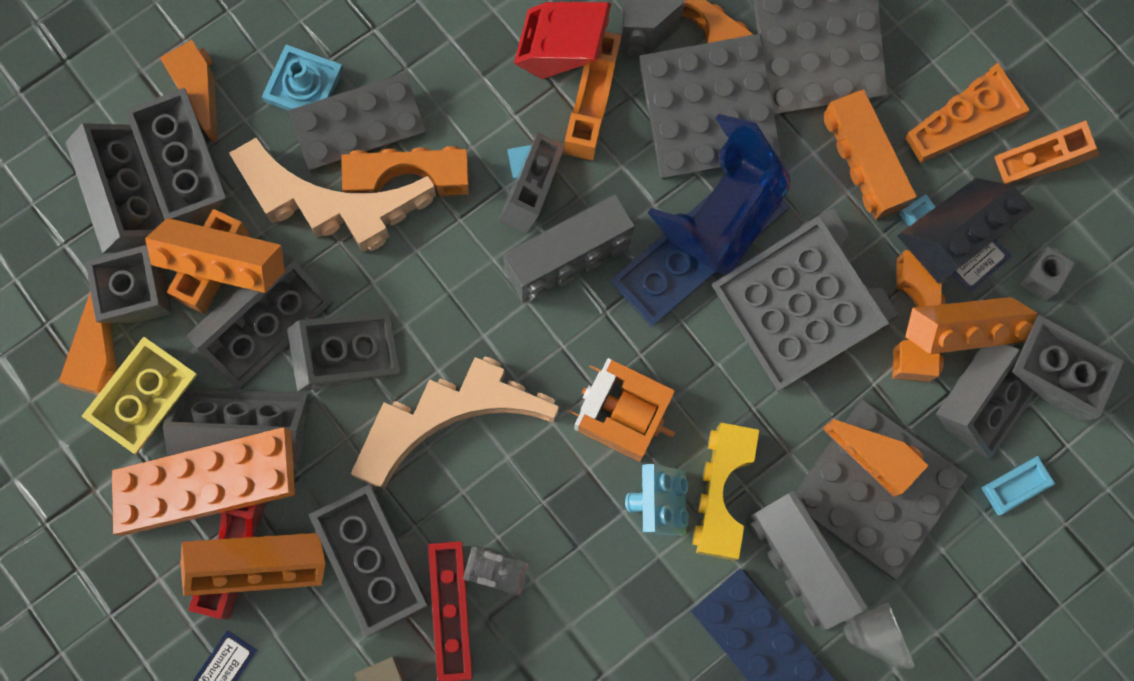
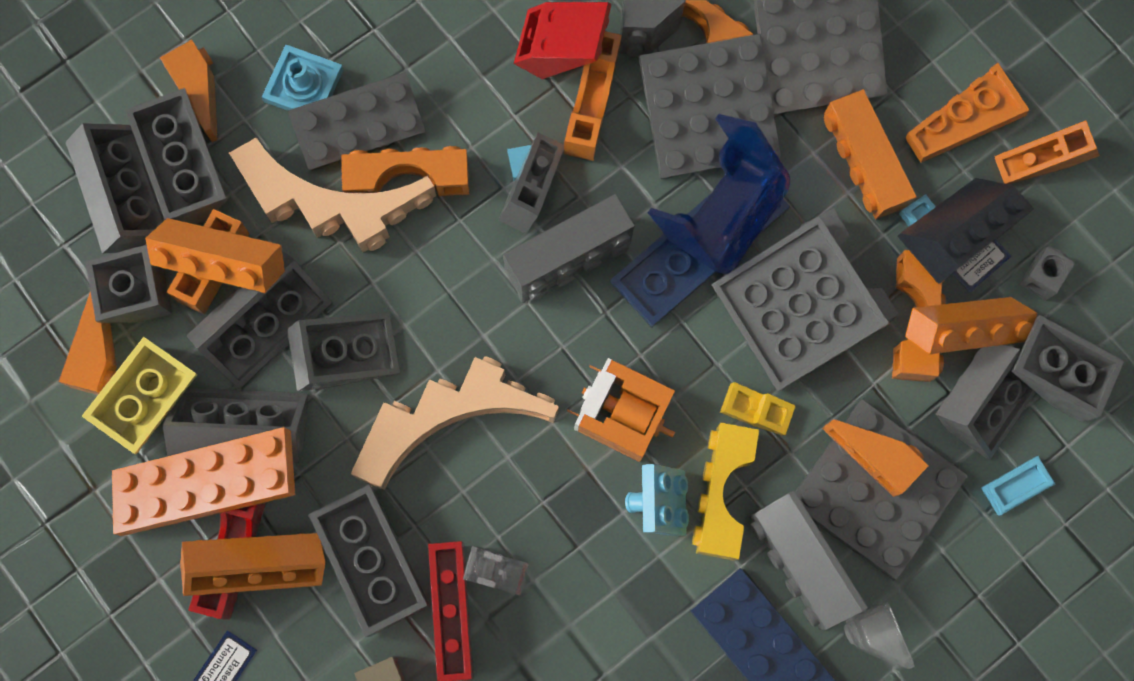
(757, 409): none -> yellow slope

